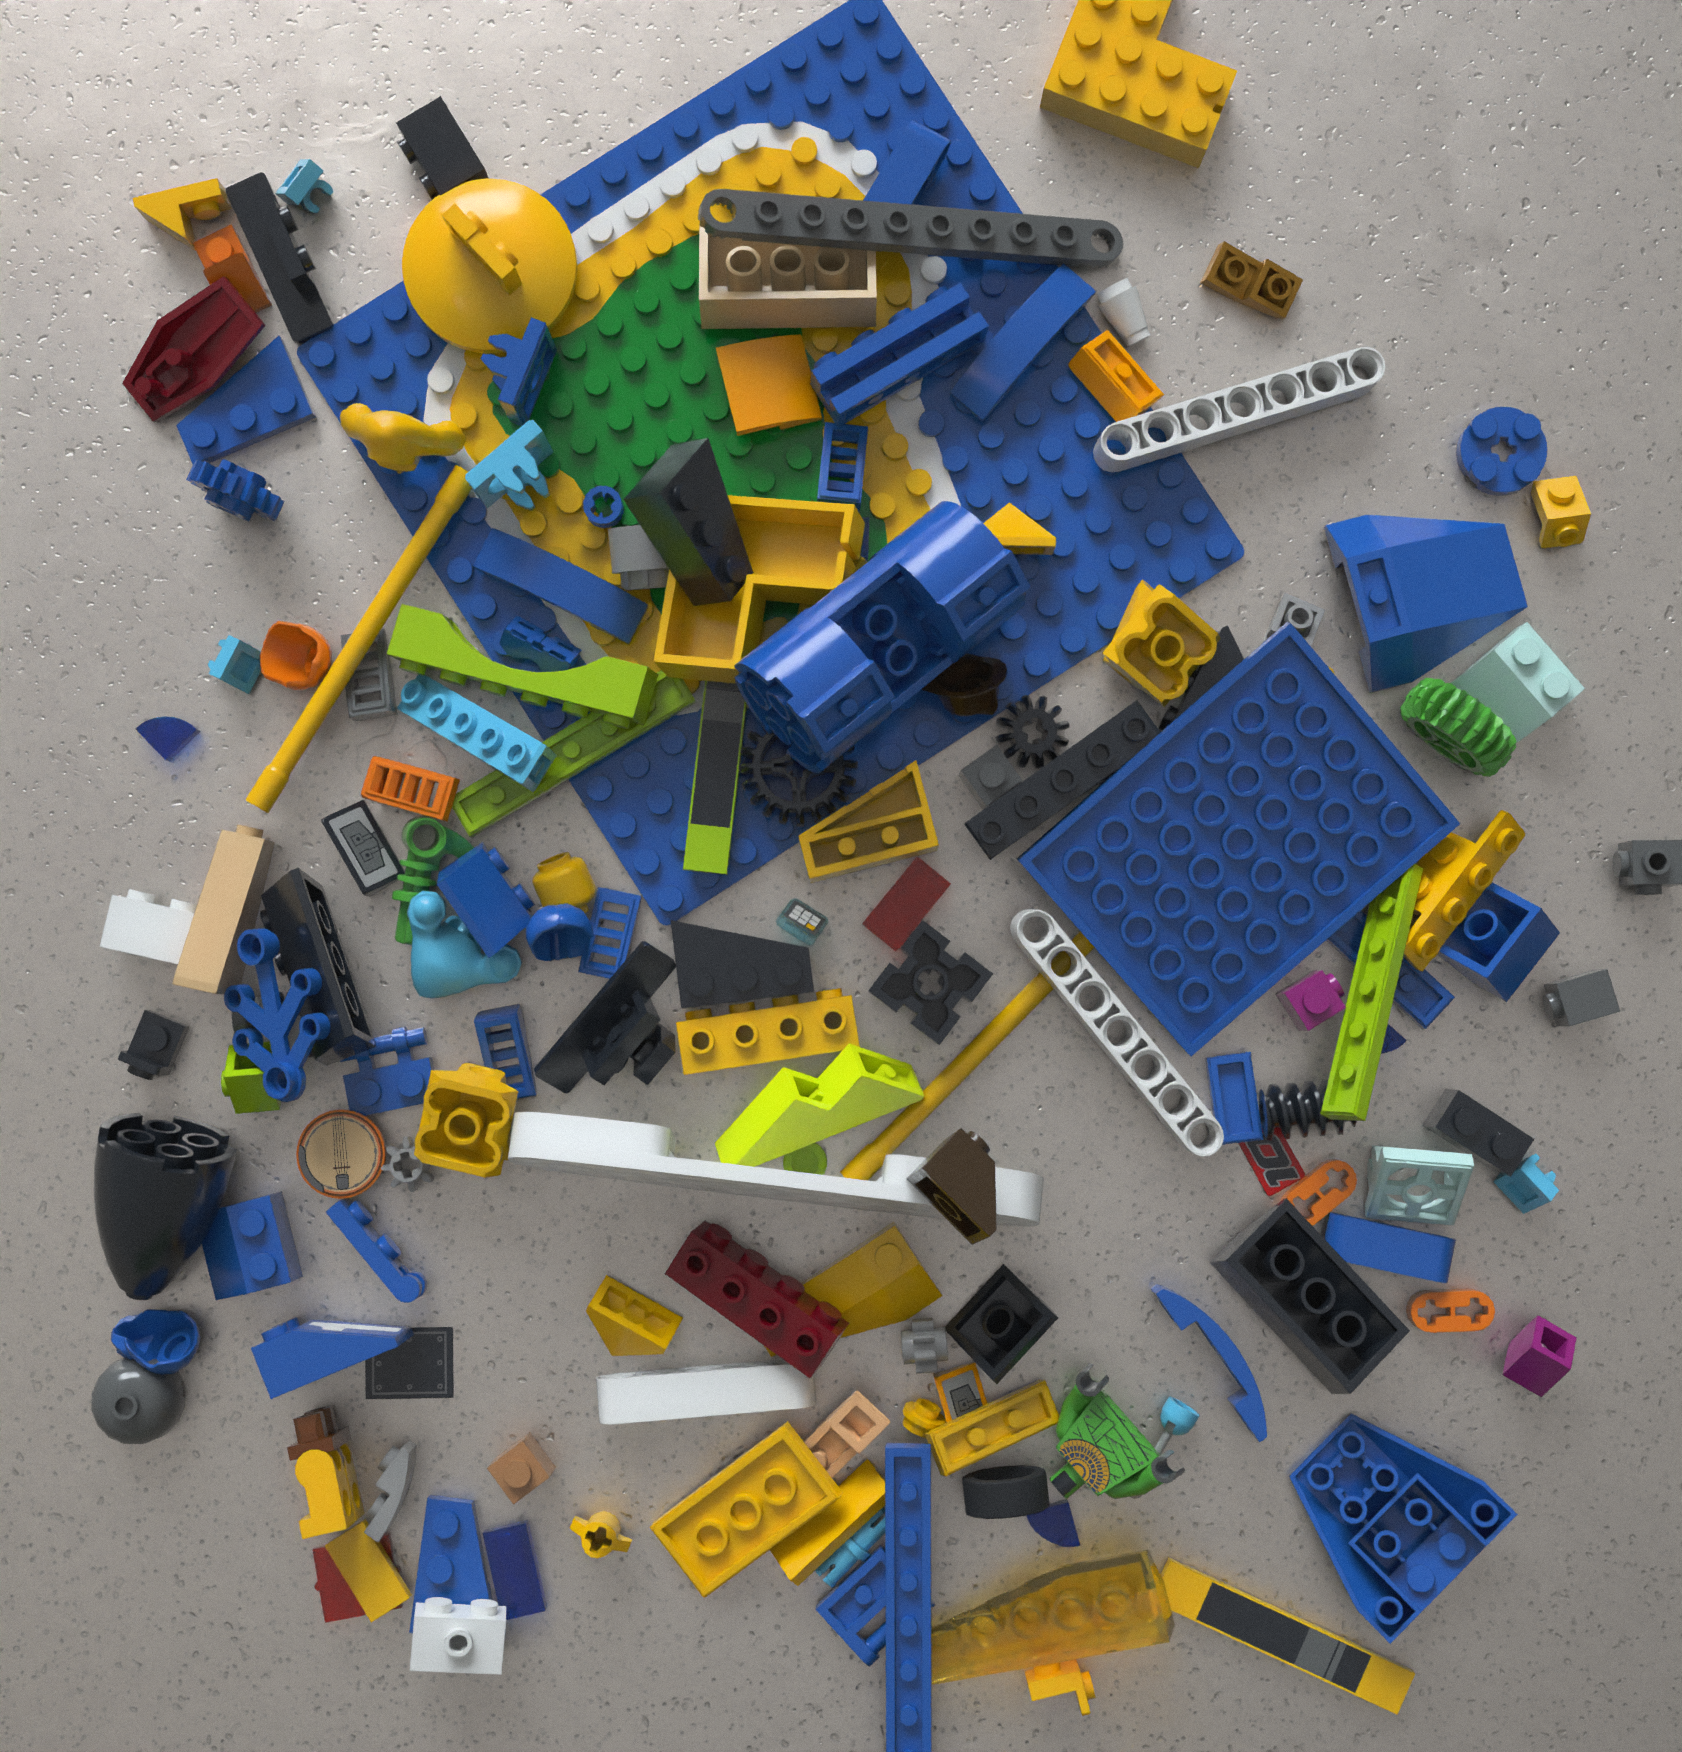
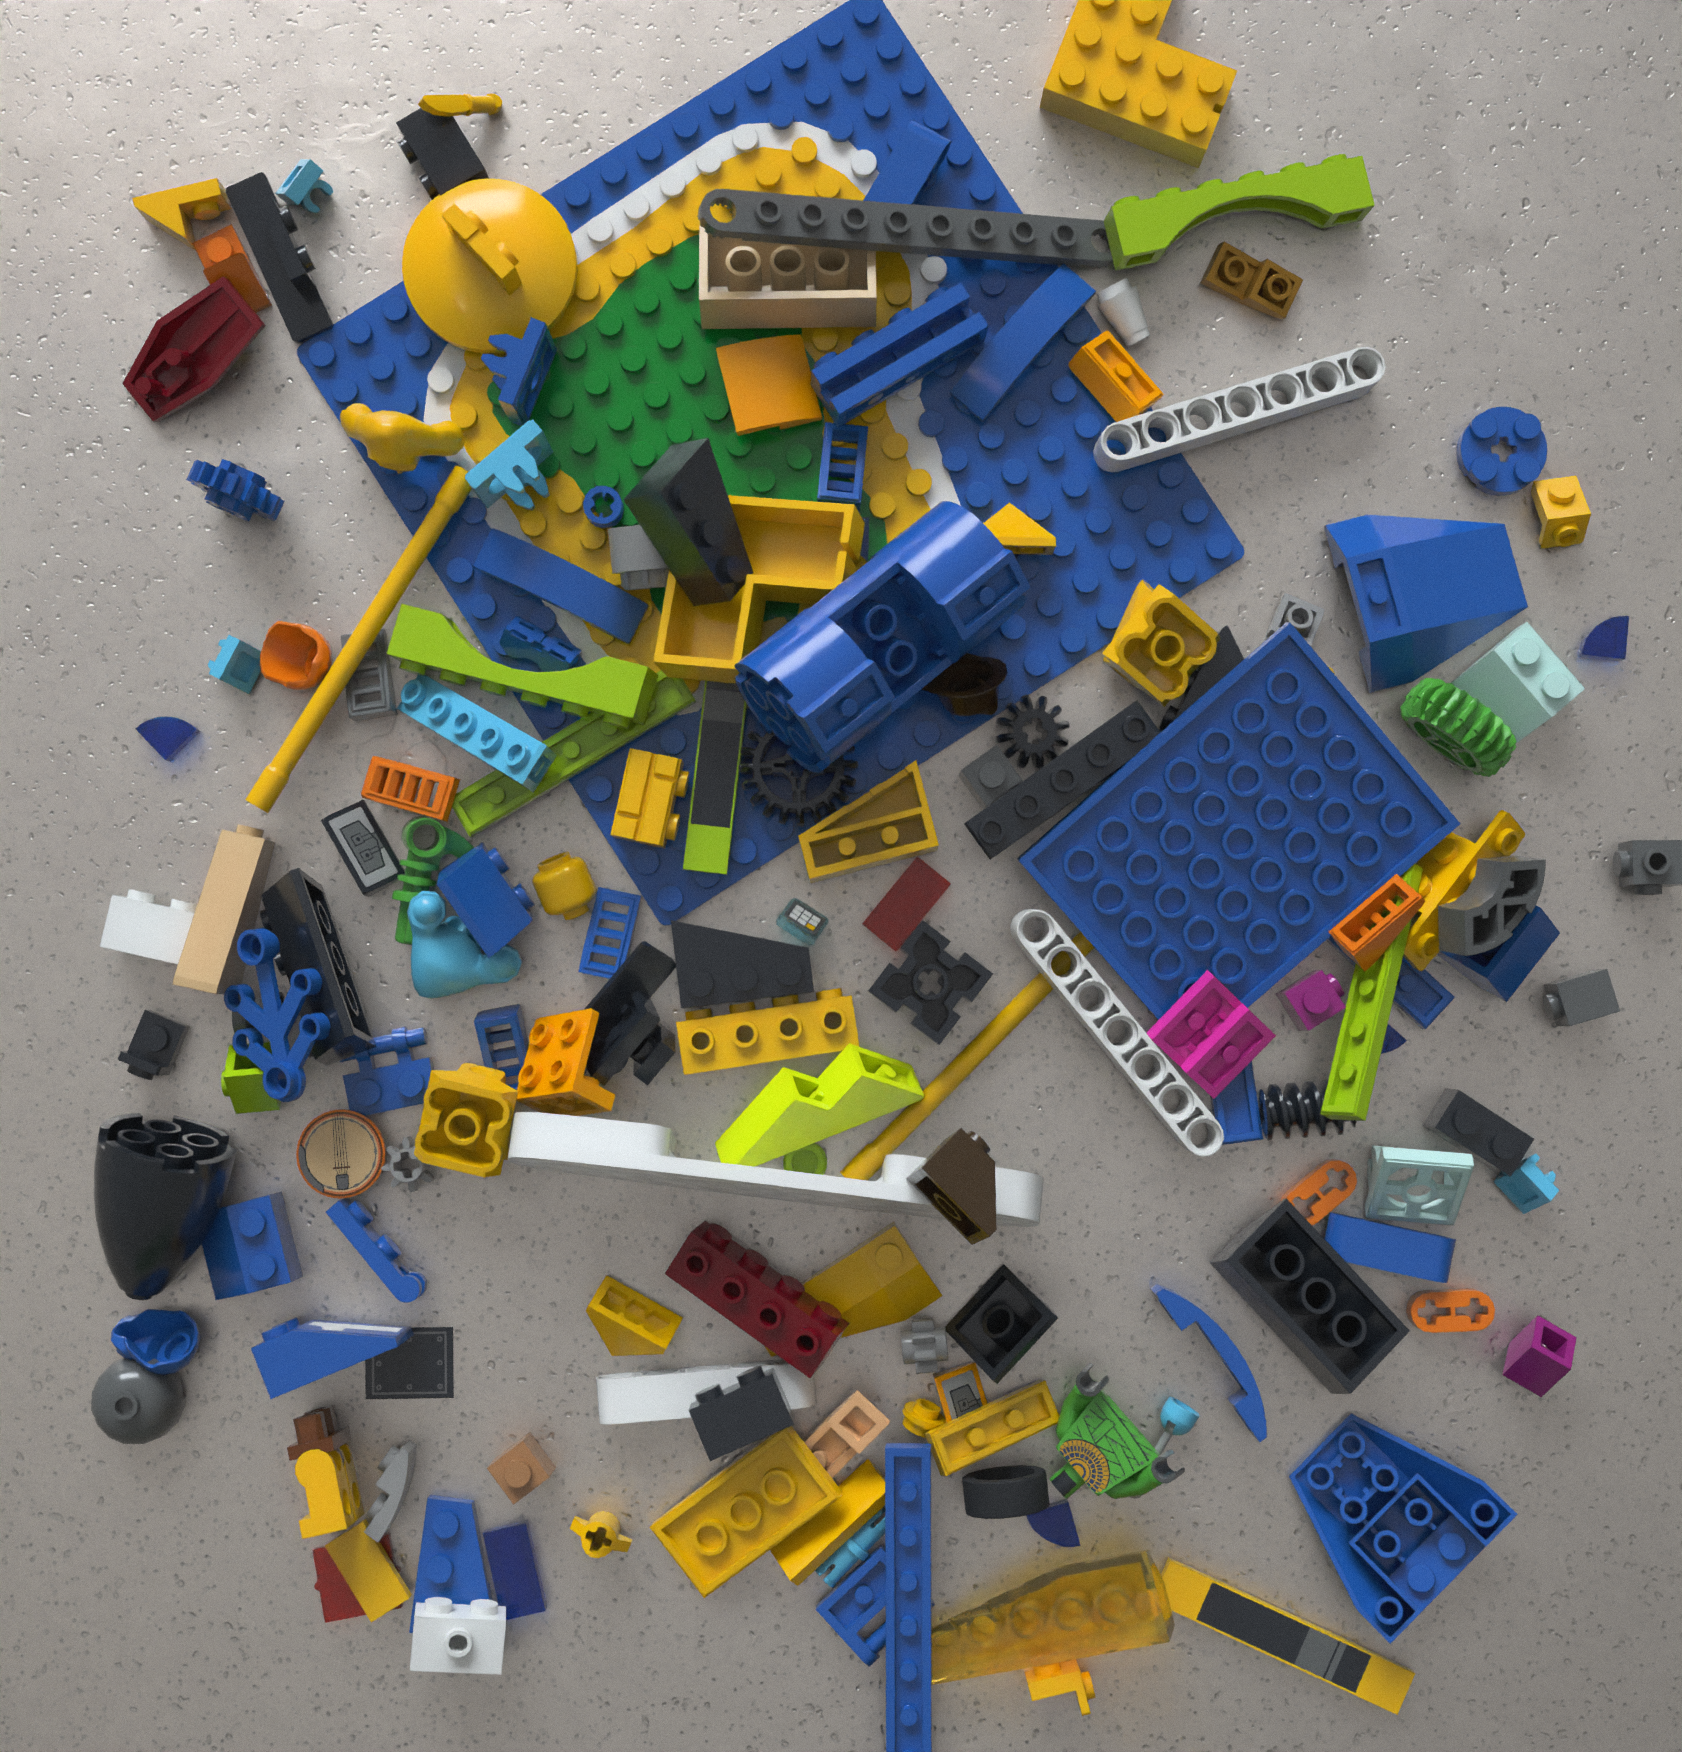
(248, 407): blue wing -> none
(461, 104): none -> yellow piece
(556, 1064): none -> light orange bracket
(558, 932): blue hair -> none
(649, 798): none -> yellow brick
(740, 1412): none -> black piece
(1210, 1034): none -> dark pink slope
(1273, 1162): sticker -> none
(1320, 194): none -> lime arch
(1368, 945): none -> orange slope
(1492, 904): none -> dark grey brick
(1606, 640): none -> clear blue tile

